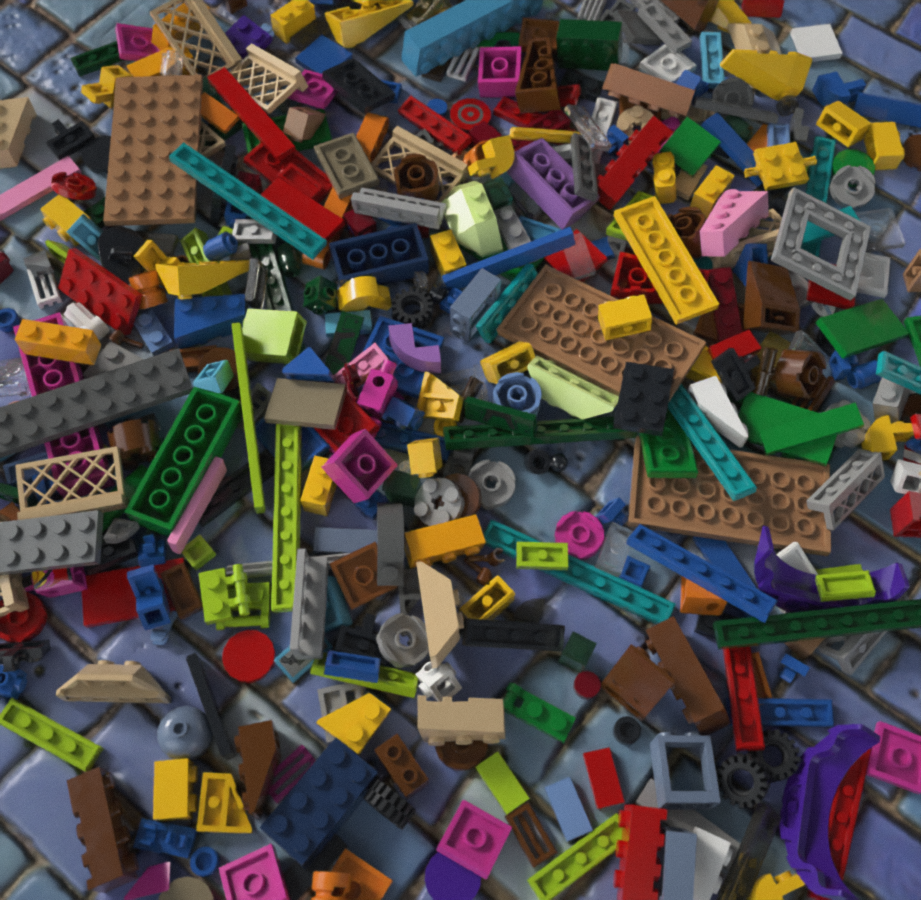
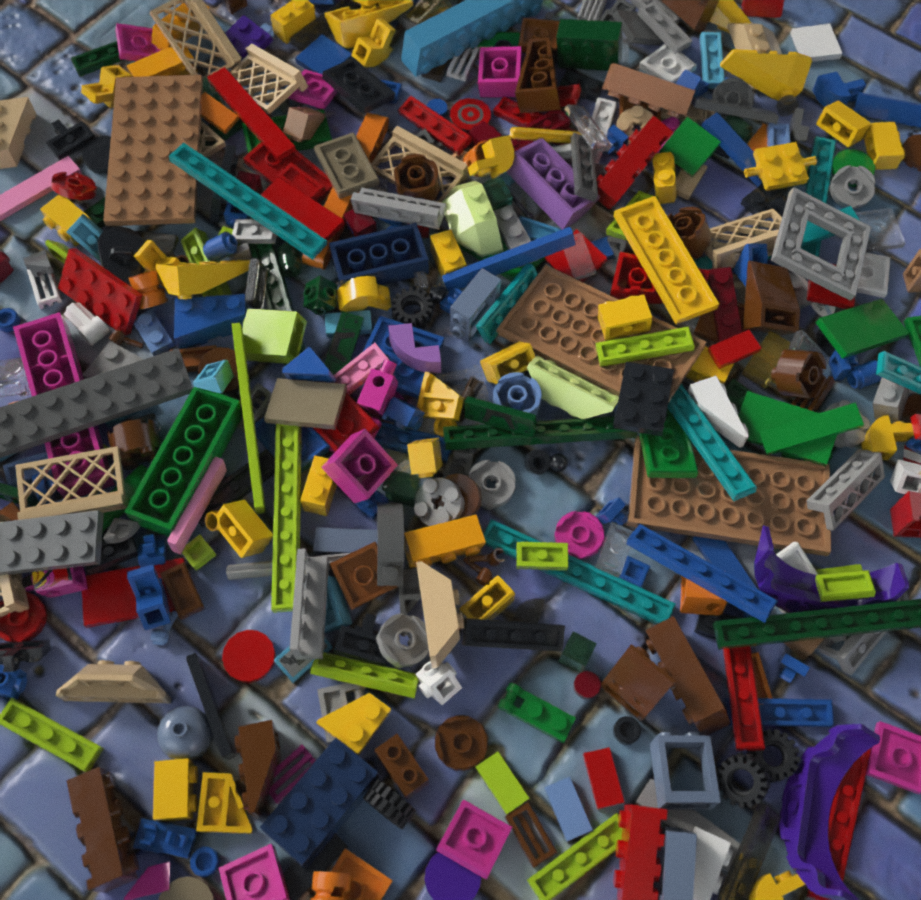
(58, 342): light orange brick -> none
(171, 63): clear brick -> none
(216, 596): lime plate -> none
(240, 528): none -> yellow hinge
(260, 600): lime plate -> none
(351, 378): dark red plate -> none
(352, 666): blue tile -> none
(376, 48): none -> yellow brick
(461, 720): tan wedge -> none
(644, 346): none -> lime tile
(711, 190): yellow brick -> none
(731, 220): bright pink wedge -> none
(735, 372): black hinge -> none
(765, 371): dark brown axle -> none

